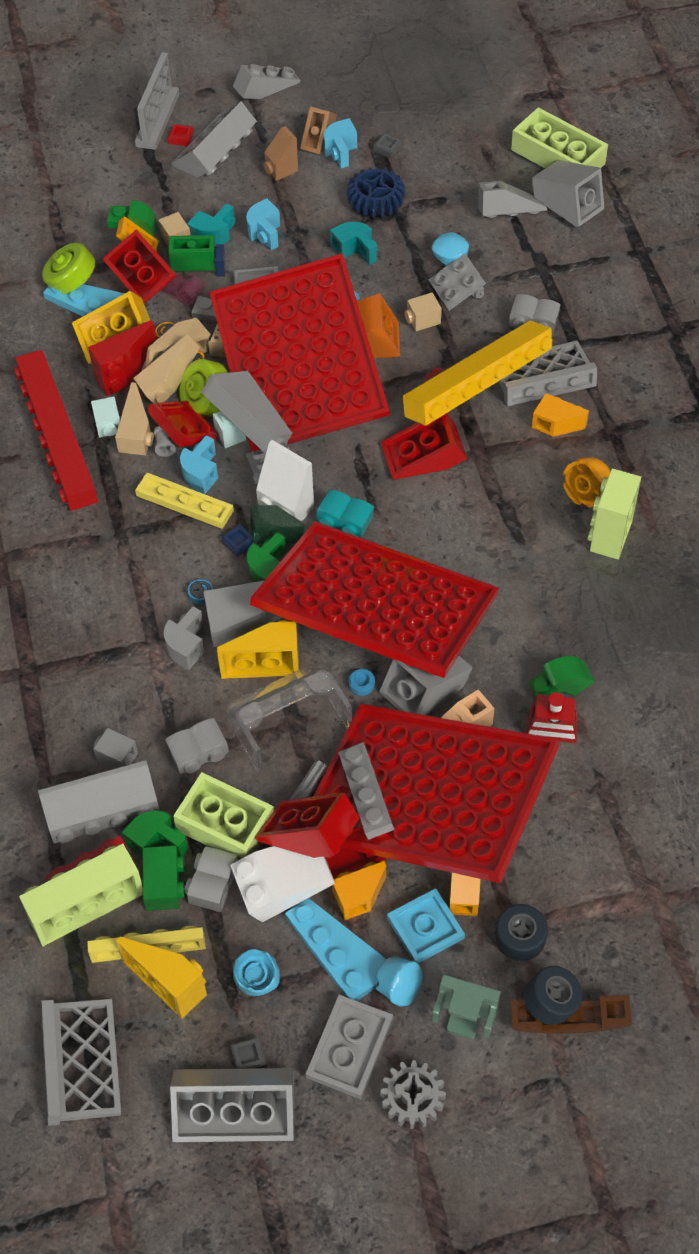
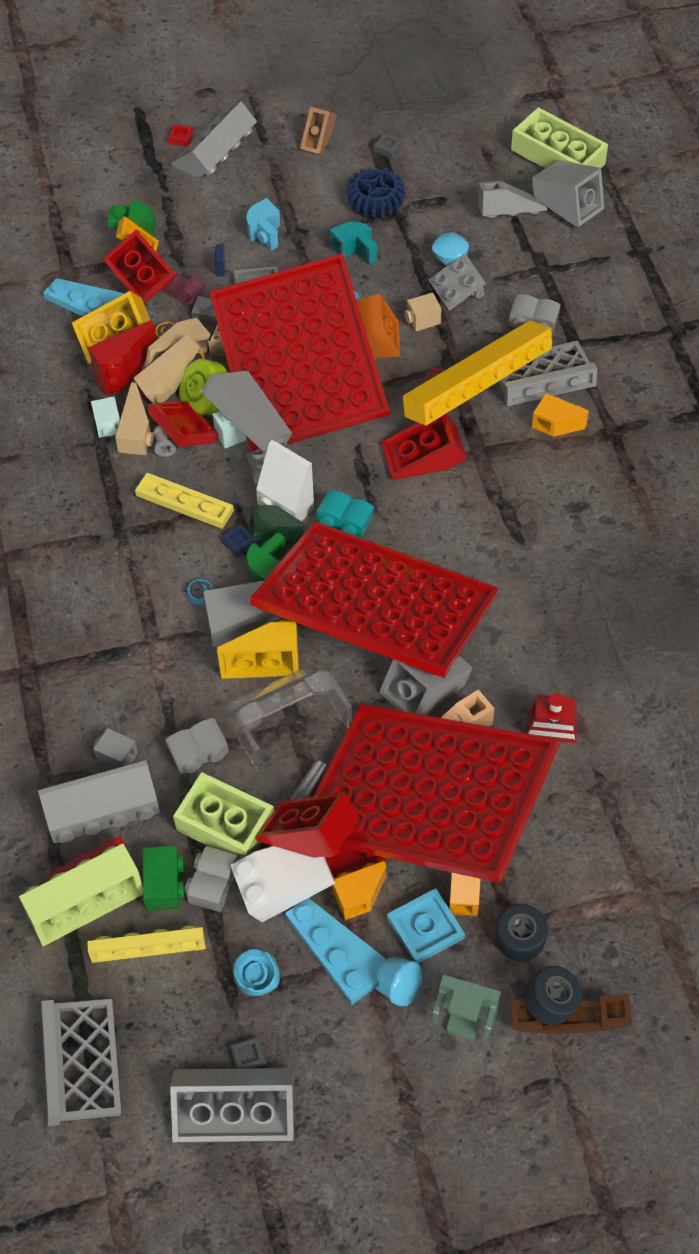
(56, 431): red brick -> none
(68, 268): lime wheel -> none
(154, 829): green brick -> none
(156, 105): light grey fence -> none
(166, 974): yellow slope -> none
(173, 226): tan brick -> none
(181, 641): light grey brick -> none
(192, 253): green brick -> none
(197, 466): medium azure brick -> none
(218, 225): teal brick -> none
(262, 81): light grey slope -> none
(281, 155): medium nougat slope -> none
(339, 139): medium azure brick -> none
(349, 1046): light grey plate -> none
(361, 682): dark azure tile -> none
(366, 791): light grey plate -> none
(425, 1094): light grey gear -> none
(562, 675): green brick -> none
(585, 479): light orange cylinder -> none
(613, 513): yellowish green brick -> none

